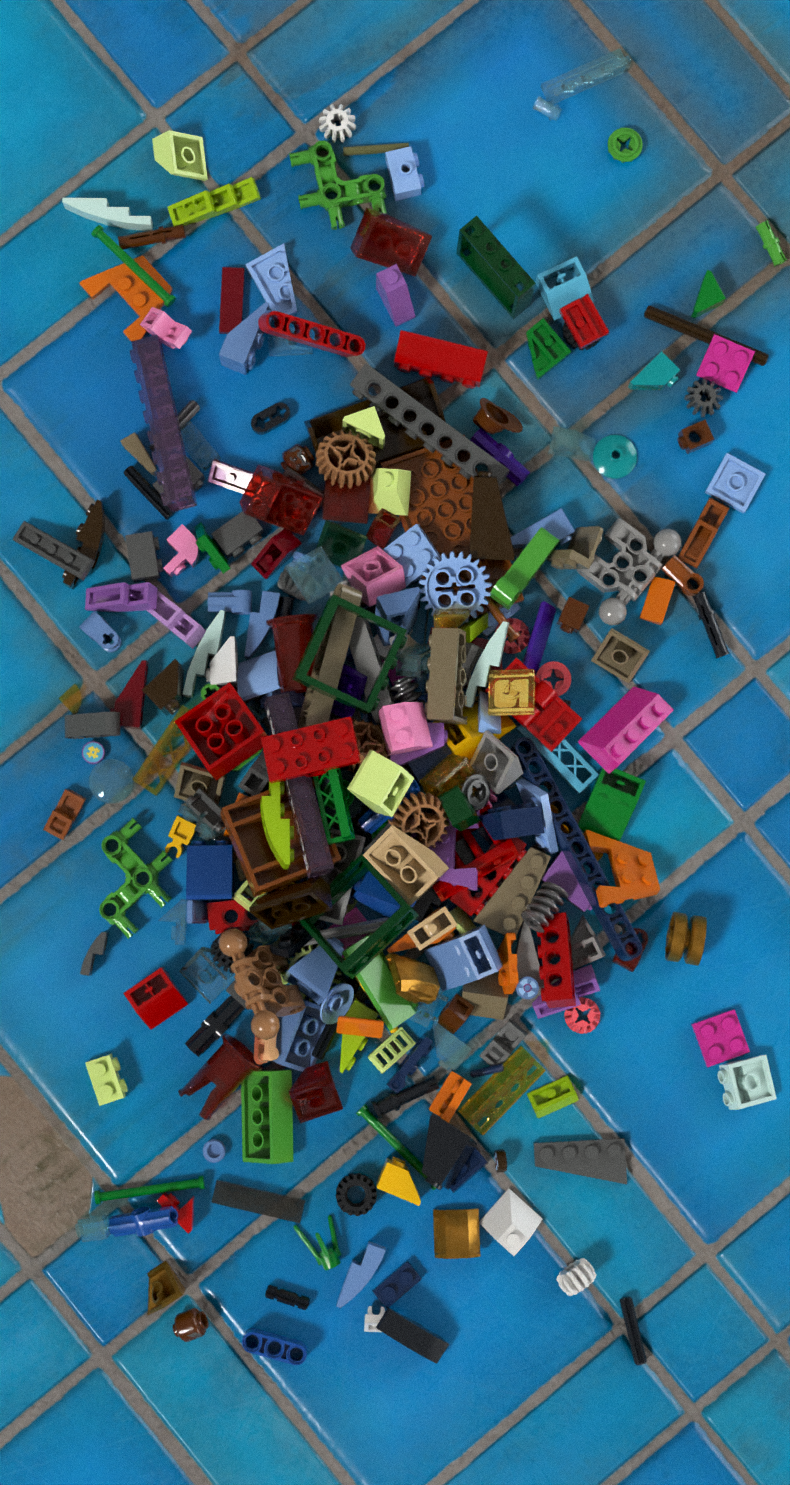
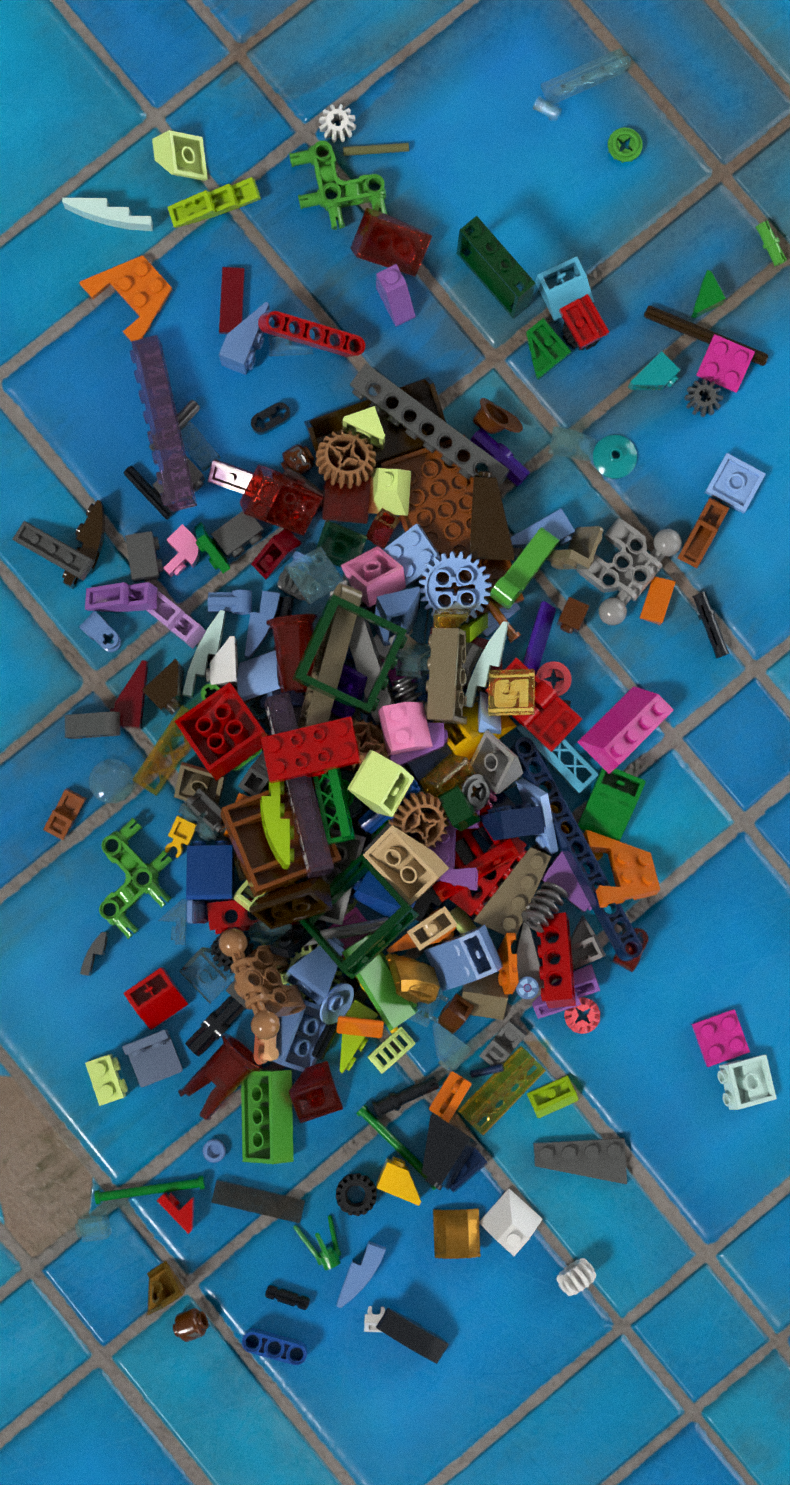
(72, 699): clear yellow tile -> none
(93, 752): tile -> none
(127, 260): green bar -> none
(137, 450): dark tan slope -> none
(143, 1221): blue piece -> none
(152, 237): reddish brown pin -> none
(153, 1058): none -> sand blue bracket
(168, 331): bright pink brick -> none
(274, 280): light blue wing -> none
(397, 1284): dark blue plate -> none
(403, 173): light blue brick -> none
(409, 1064): dark blue hinge -> none
(440, 359): red slope -> none
(500, 1160): dark brown tile -> none
(522, 641): coral gear -> none
(620, 655): dark tan slope -> none
(633, 1330): black axle -> none
(681, 574): dark orange piece -> none
(685, 938): pearl gold wheel -> none
(702, 430): reddish brown brick -> none

